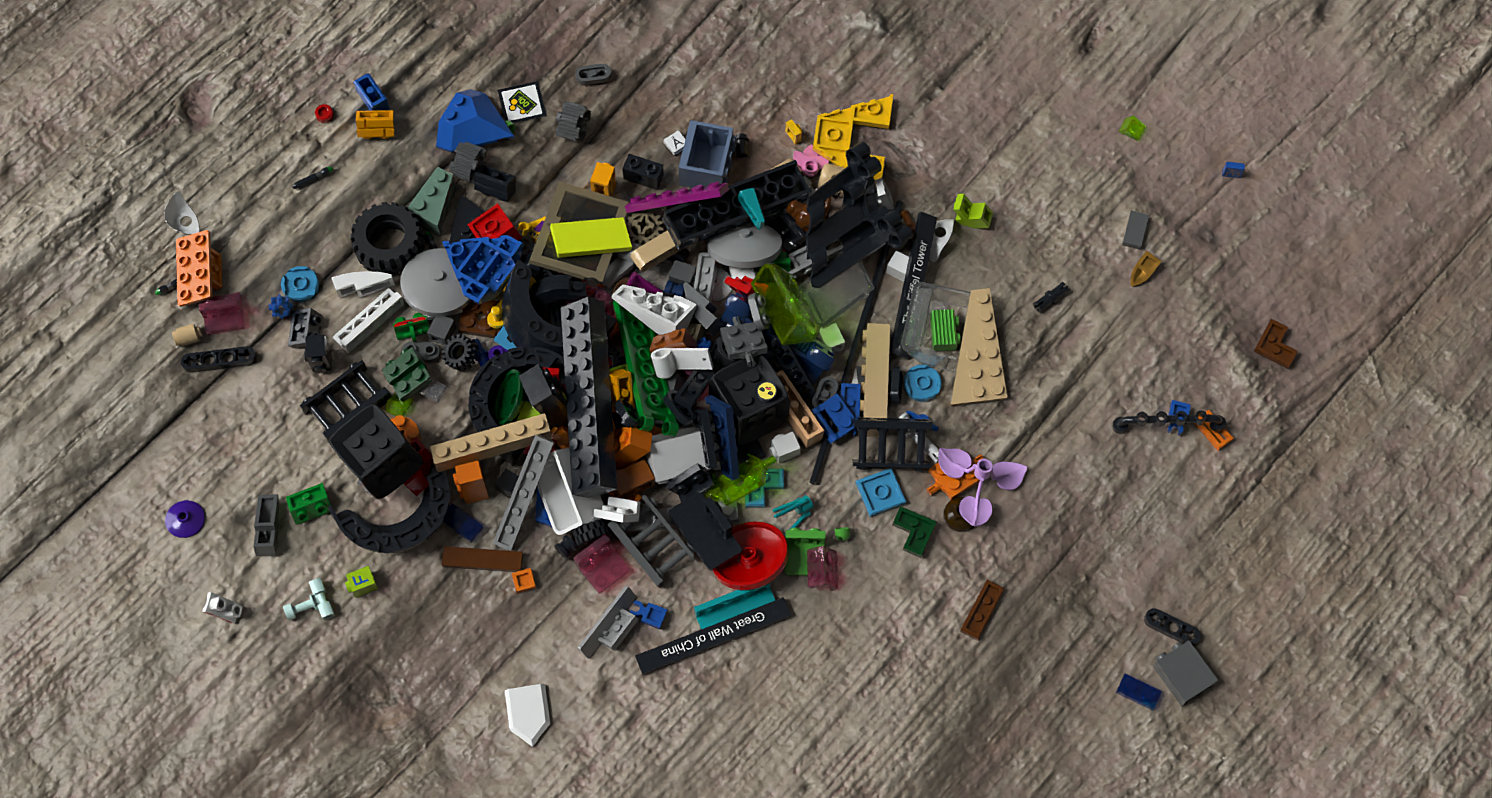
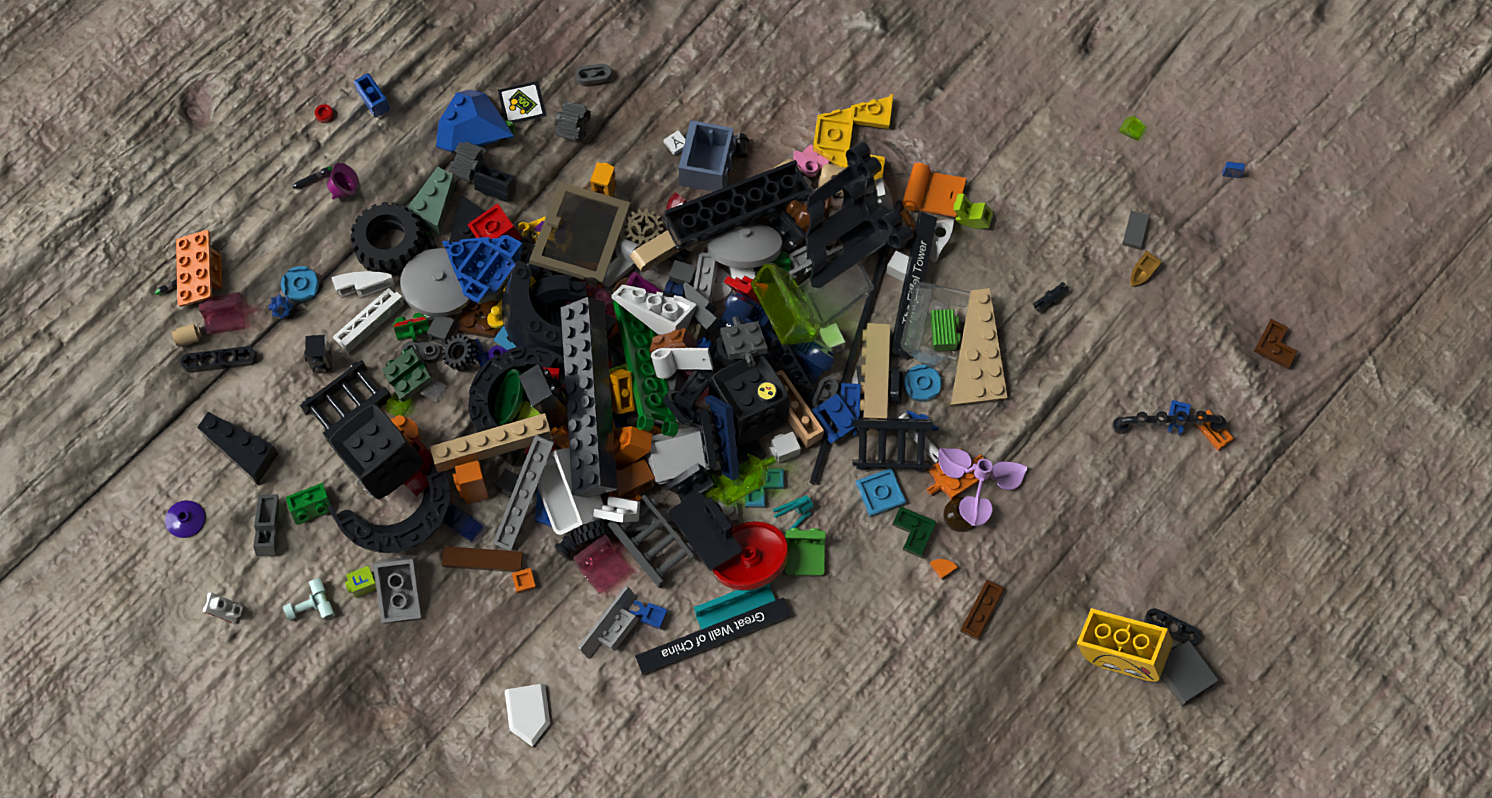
(176, 210): white piece -> none
(242, 448): none -> black wedge
(303, 323): black bracket -> none
(342, 181): none -> magenta piece
(375, 124): light orange brick -> none
(398, 588): none -> light grey slope
(590, 237): neon yellow tile -> none
(627, 413): black plate -> none
(643, 171): black brick -> none
(681, 196): magenta plate -> none
(751, 205): teal slope -> none
(758, 310): dark grey plate -> none
(794, 131): yellow plate -> none
(822, 568): clear pink bracket -> none
(842, 533): bright green hinge -> none
(932, 191): none -> orange door
(943, 567): none -> orange tile
(1125, 645): none -> yellow brick
(1138, 691): clear blue plate -> none

